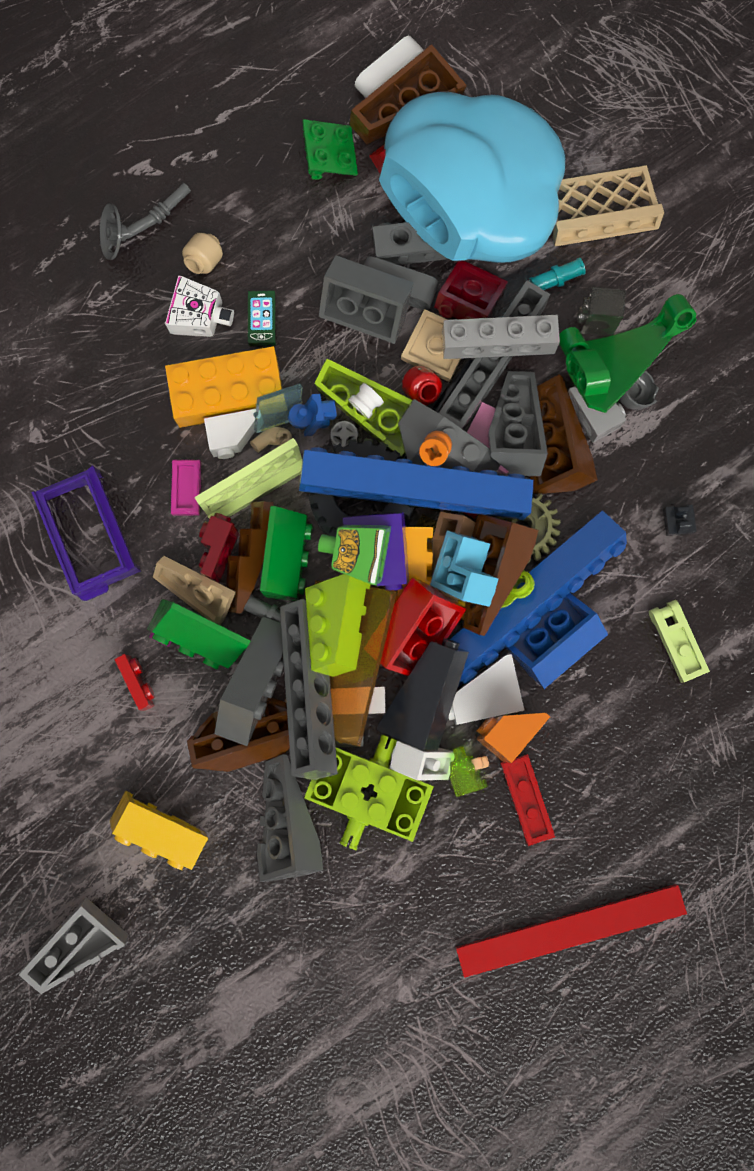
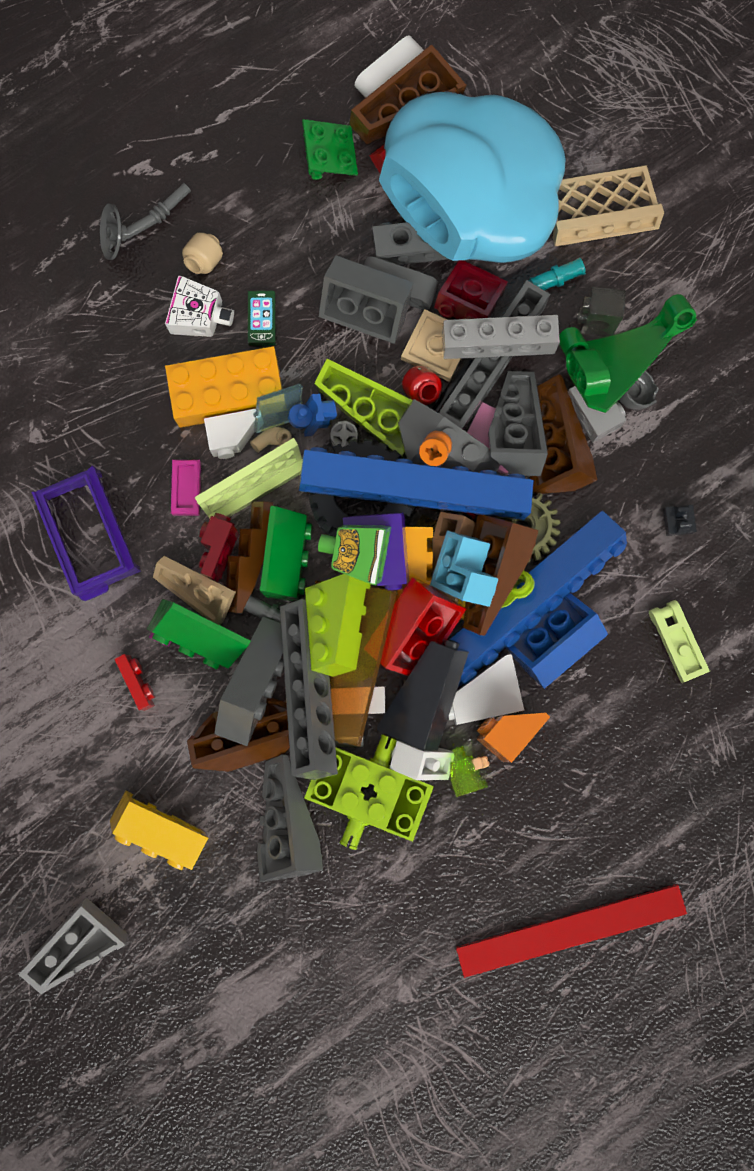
(366, 400): white wheel -> none
(527, 800): red tile -> none

